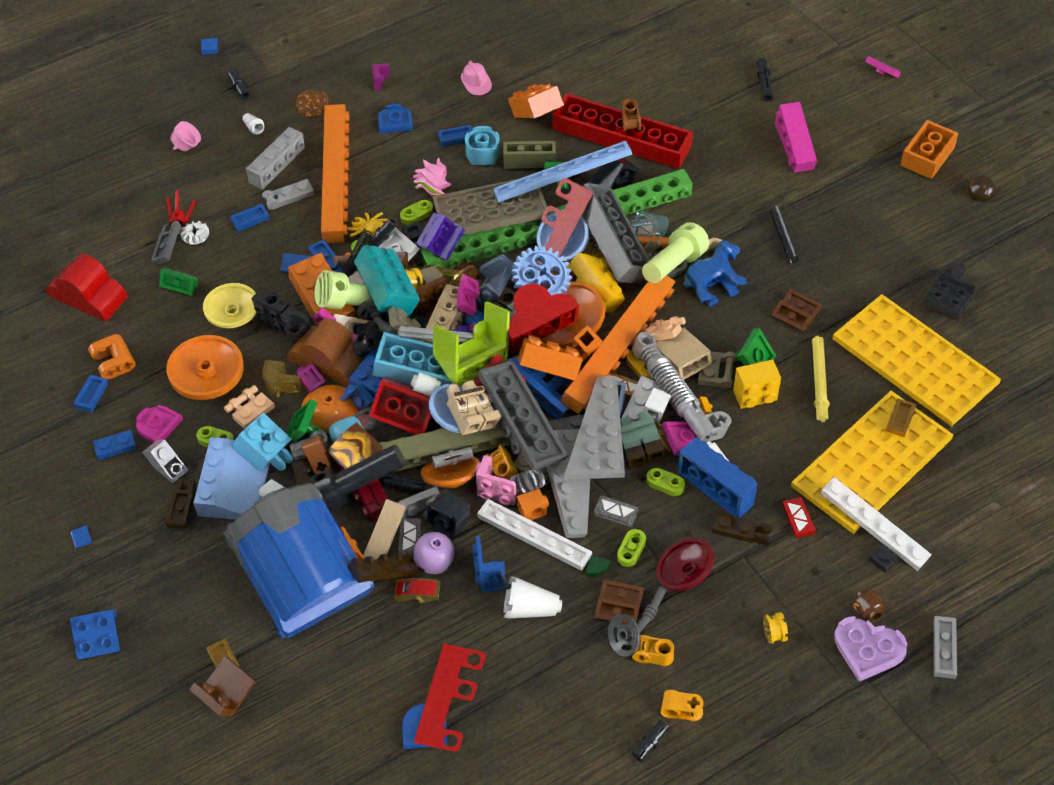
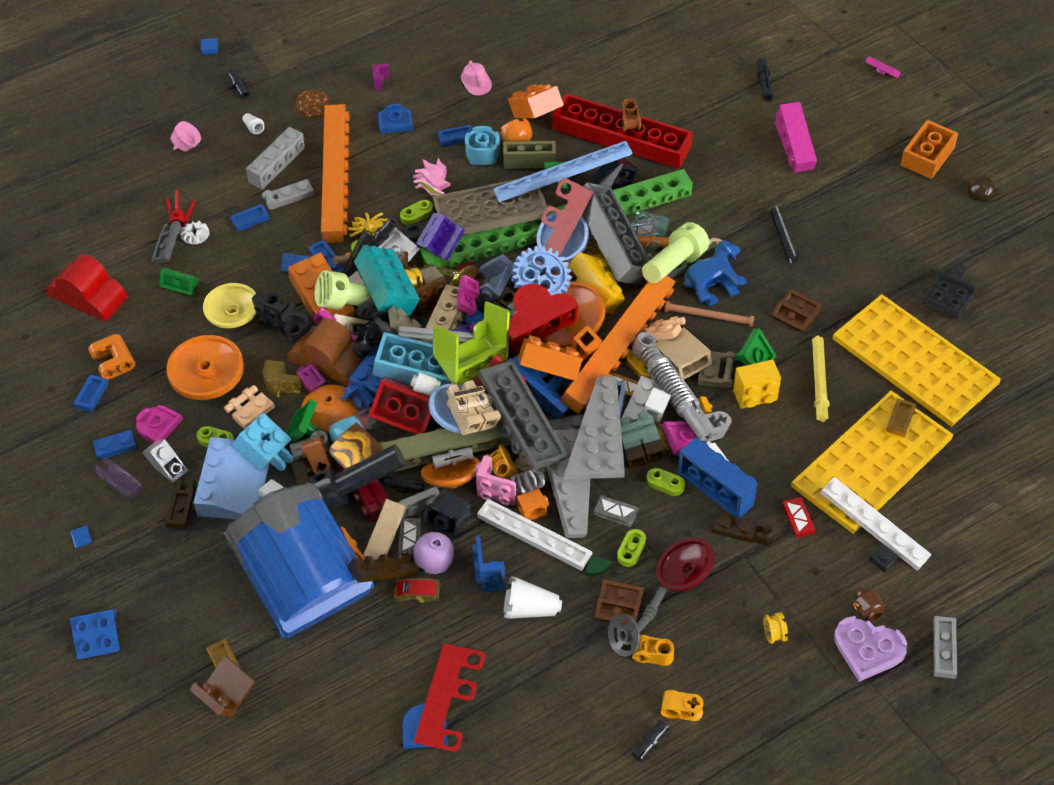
(119, 479): none -> clear purple hinge
(516, 131): none -> orange cylinder
(708, 313): none -> nougat bar

